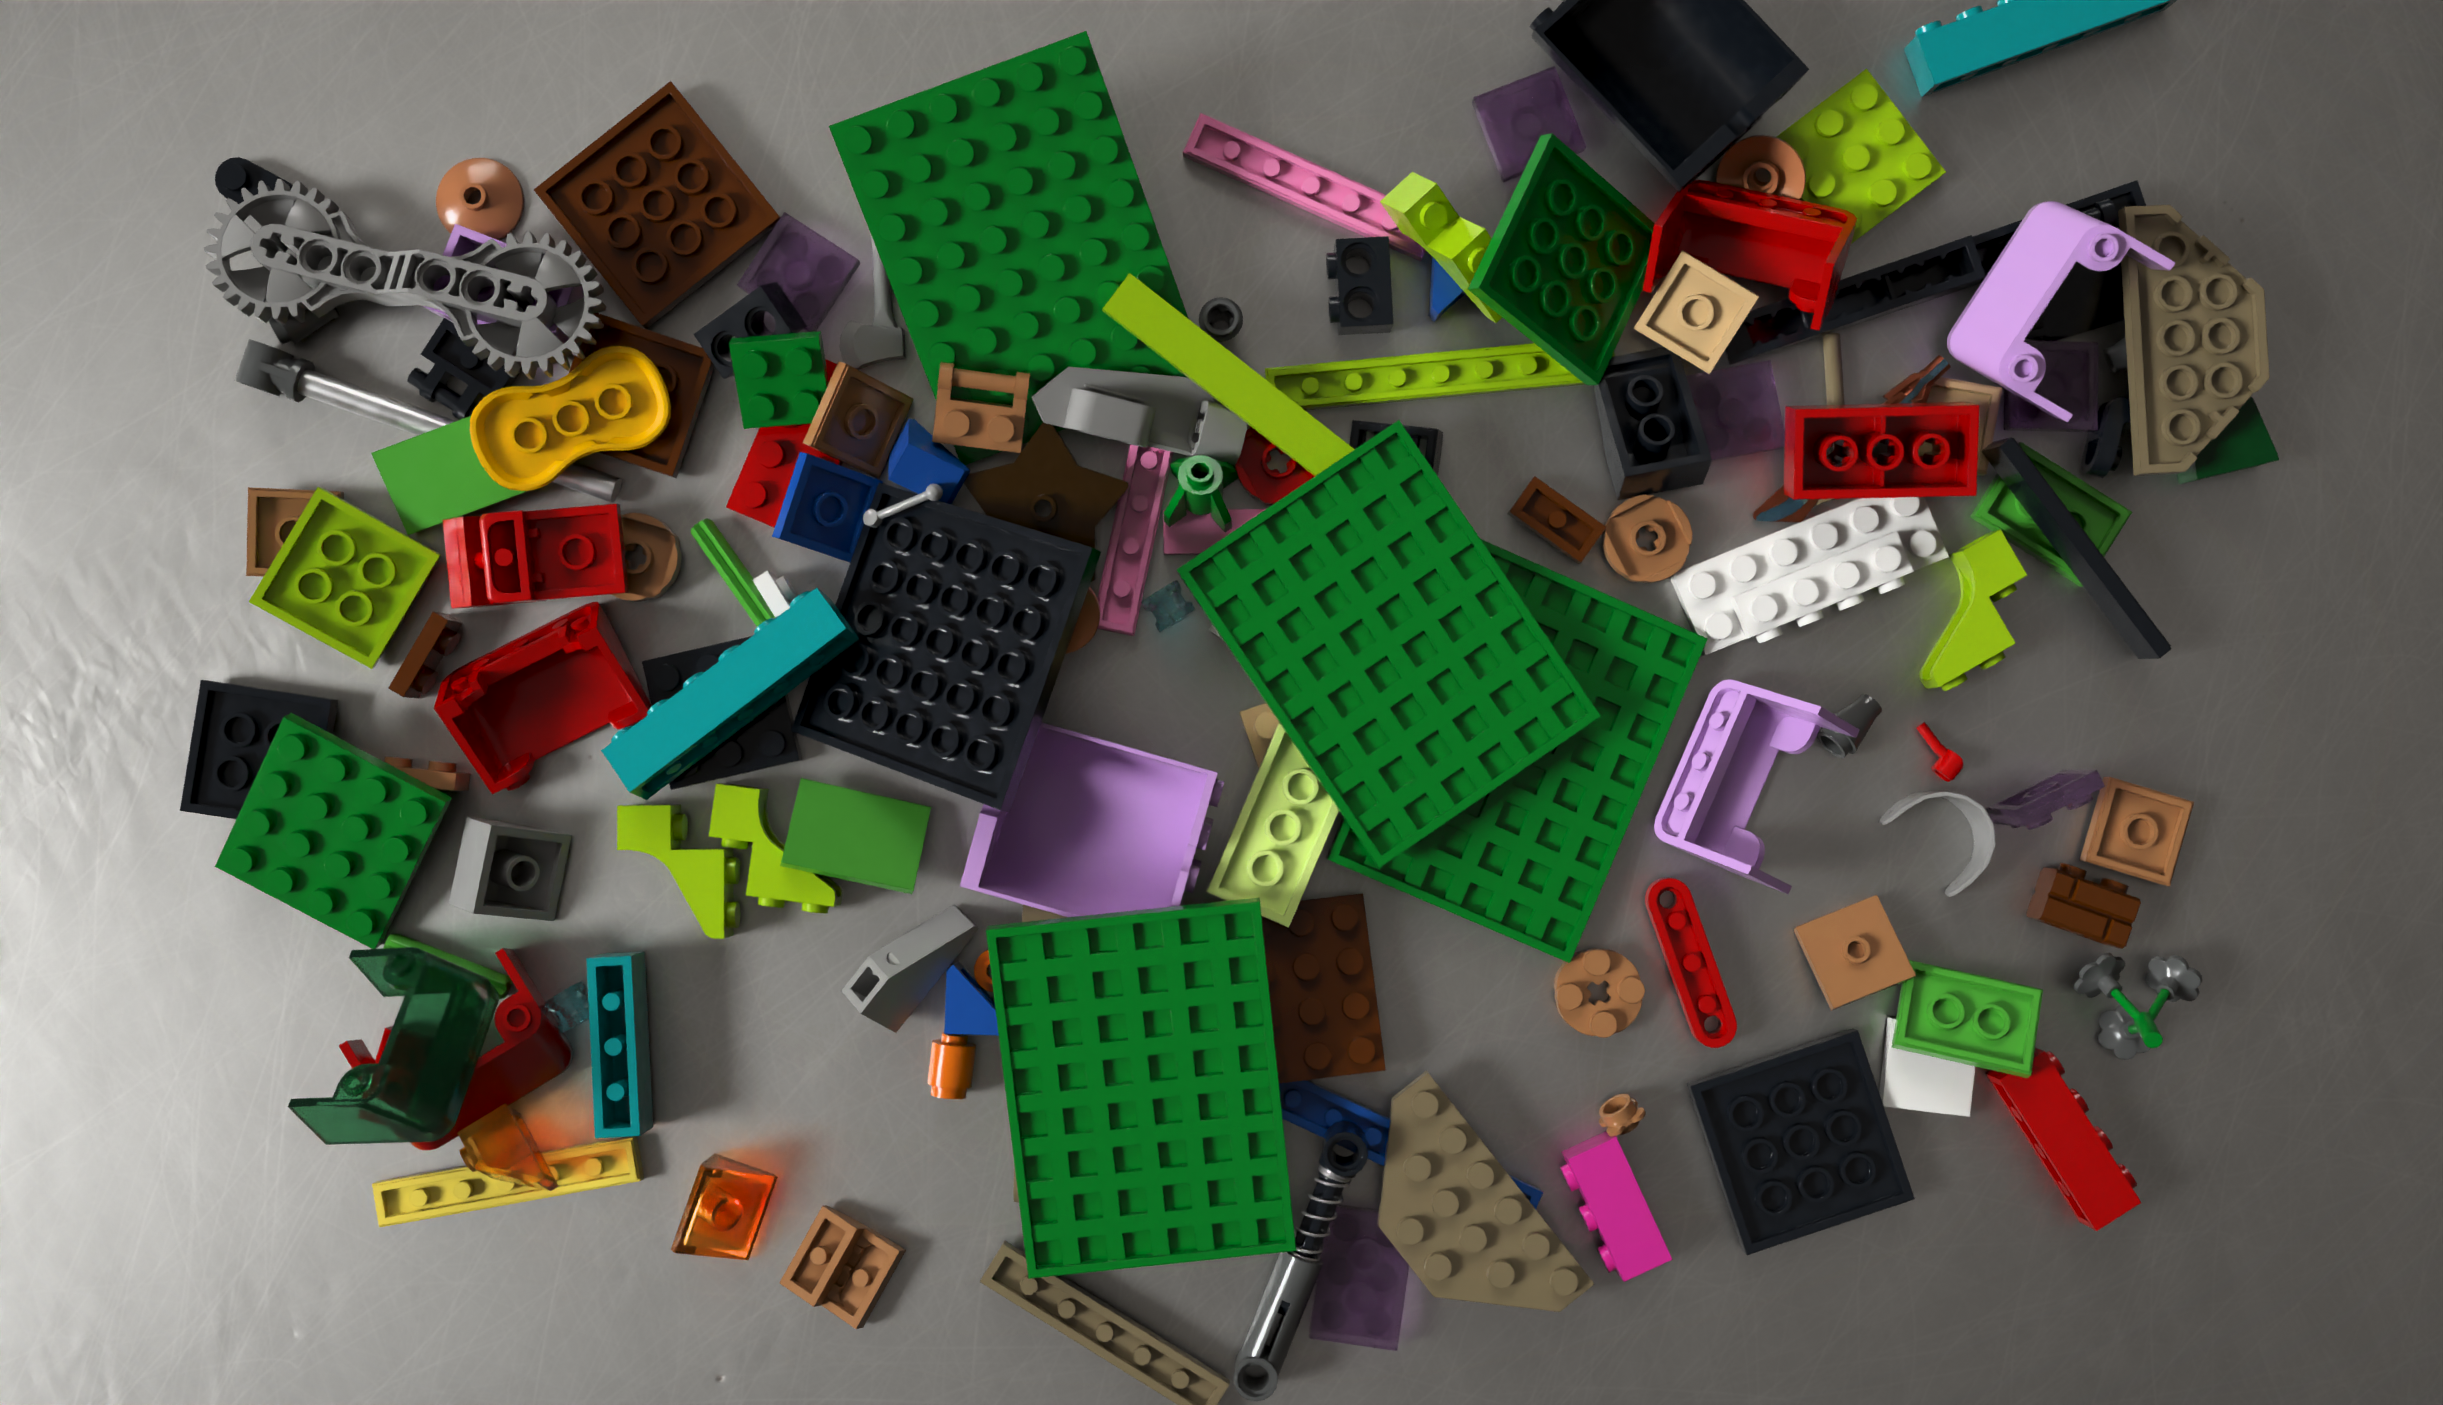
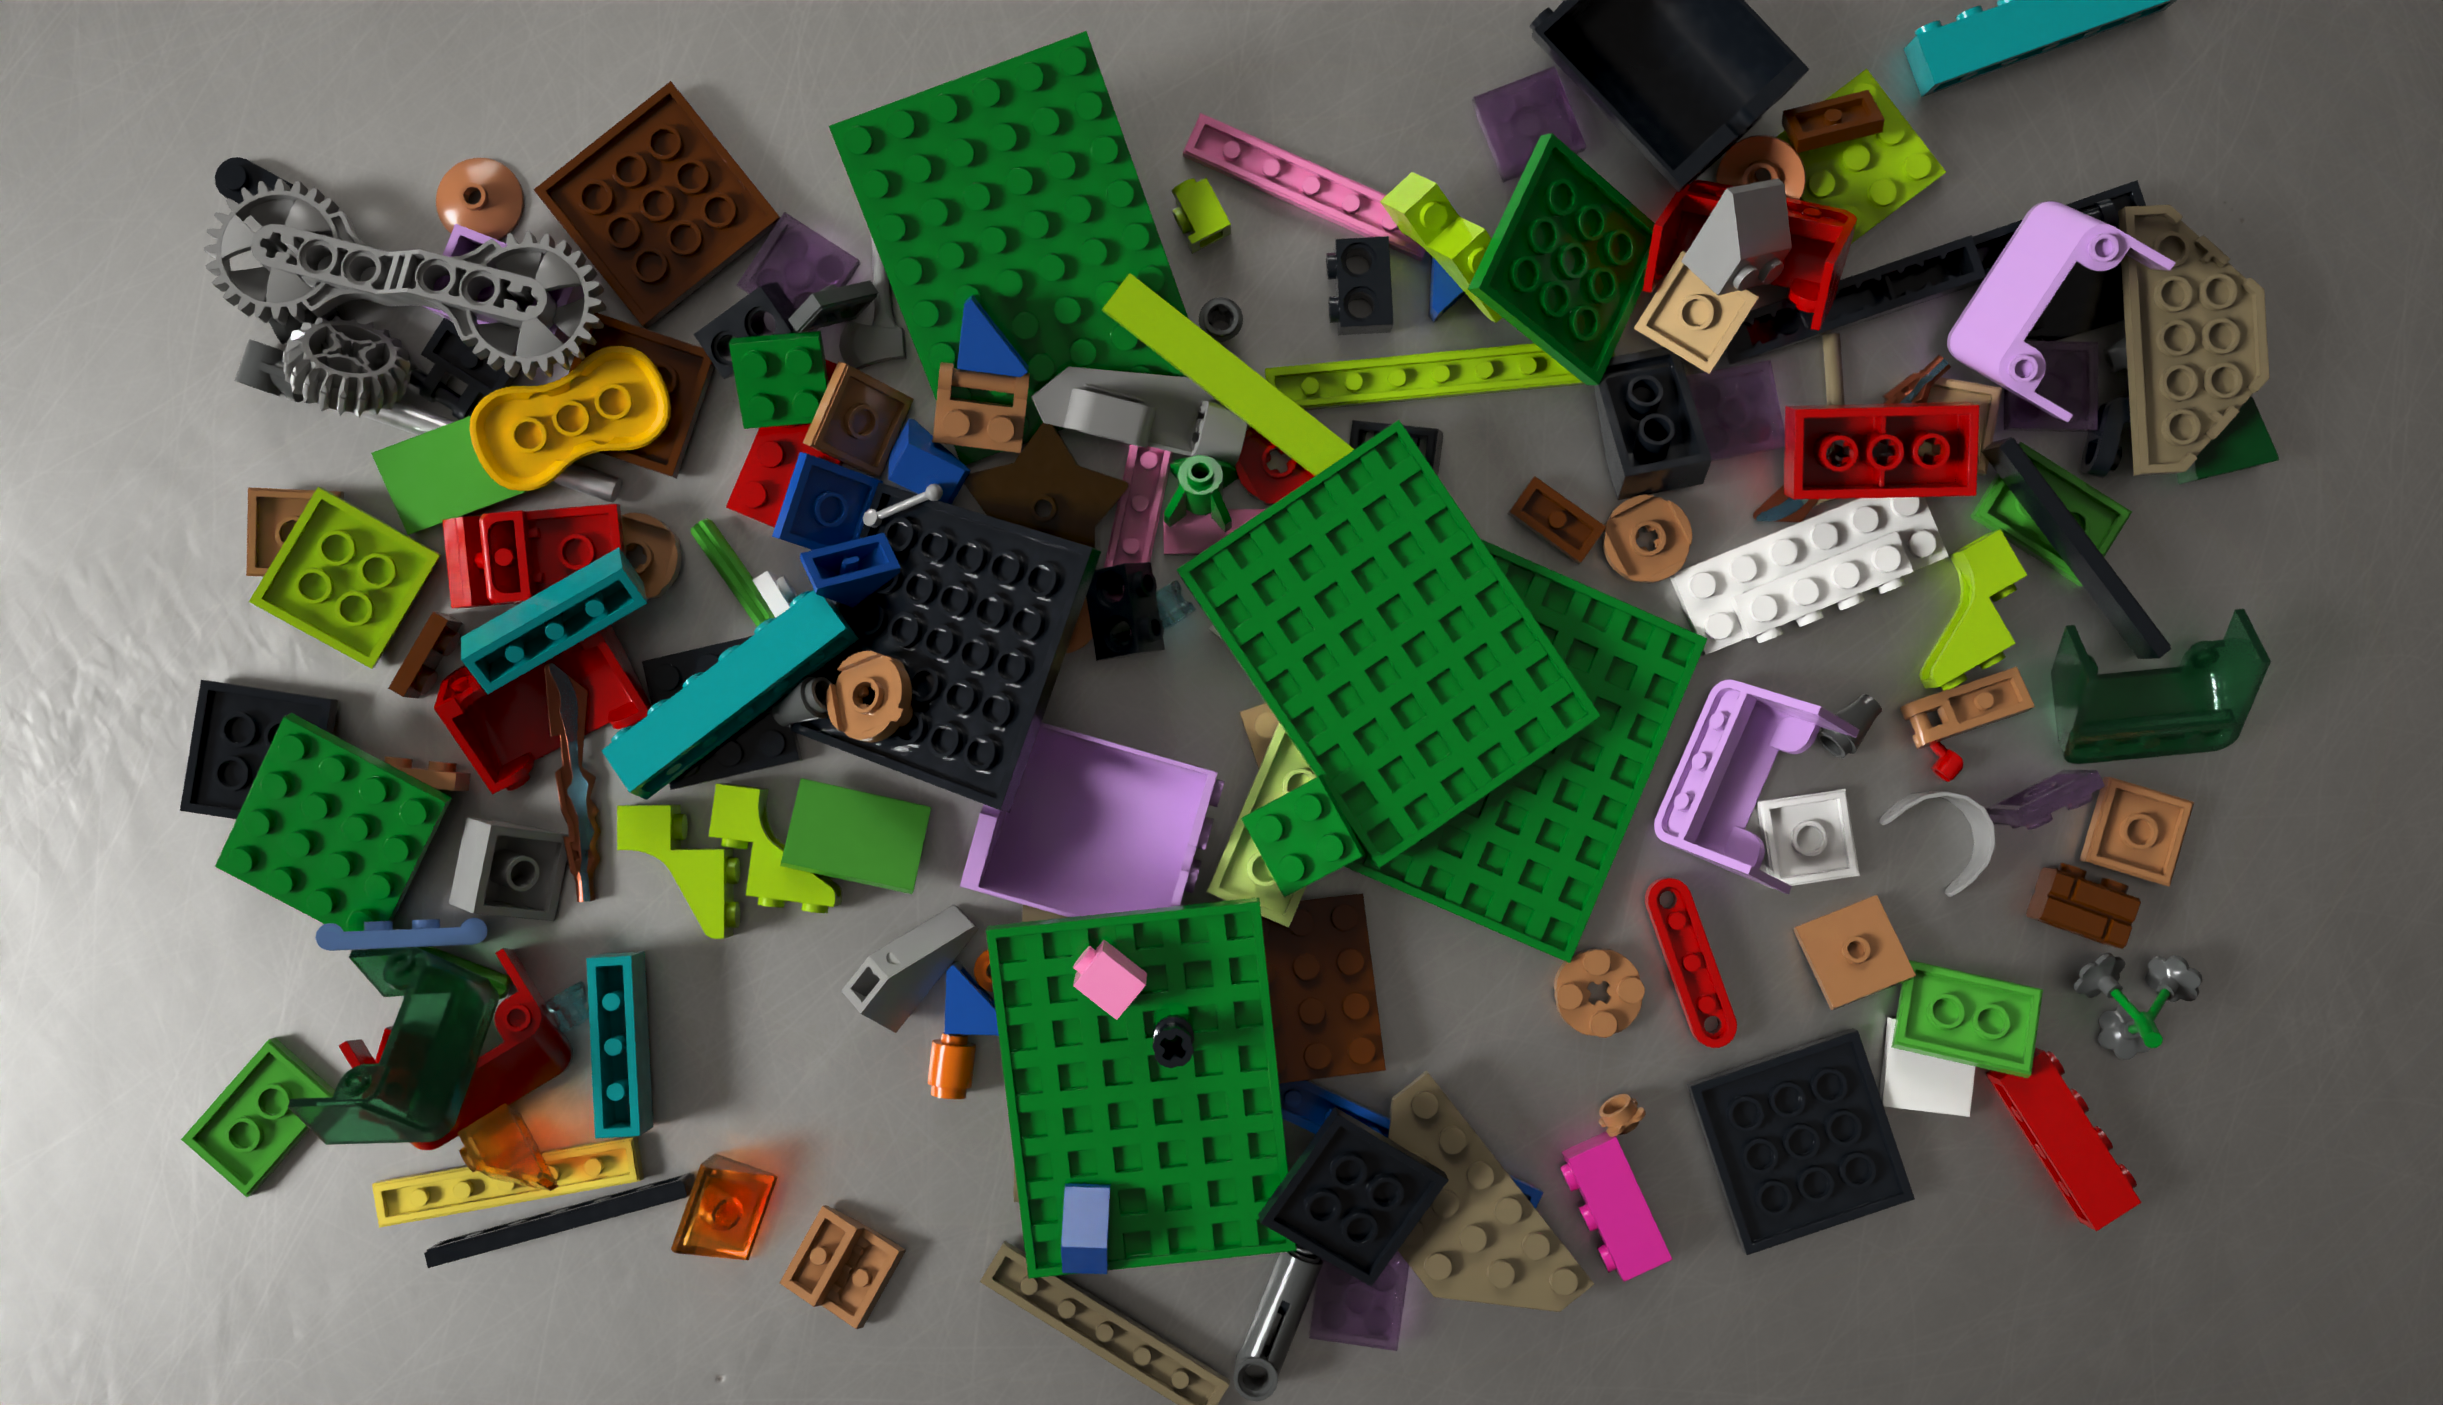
(250, 1123): none -> bright green tile
(346, 366): none -> light grey gear
(381, 935): none -> medium blue plate
(552, 621): none -> teal brick
(560, 1220): none -> black tile
(574, 784): none -> copper sword
(803, 703): none -> dark grey cone
(833, 306): none -> dark grey plate
(851, 568): none -> blue slope
(891, 701): none -> medium nougat plate
(985, 346): none -> blue slope
(1085, 1228): none -> slope
(1108, 978): none -> bright pink brick
(1117, 611): none -> black brick
(1168, 1029): none -> black bush
(1200, 213): none -> lime brick
(1303, 836): none -> green plate
(1353, 1197): none -> black plate
(1743, 238): none -> light grey slope
(1808, 837): none -> white tile
(1832, 121): none -> reddish brown plate
(1968, 707): none -> medium nougat plate
(2161, 709): none -> clear green windscreen

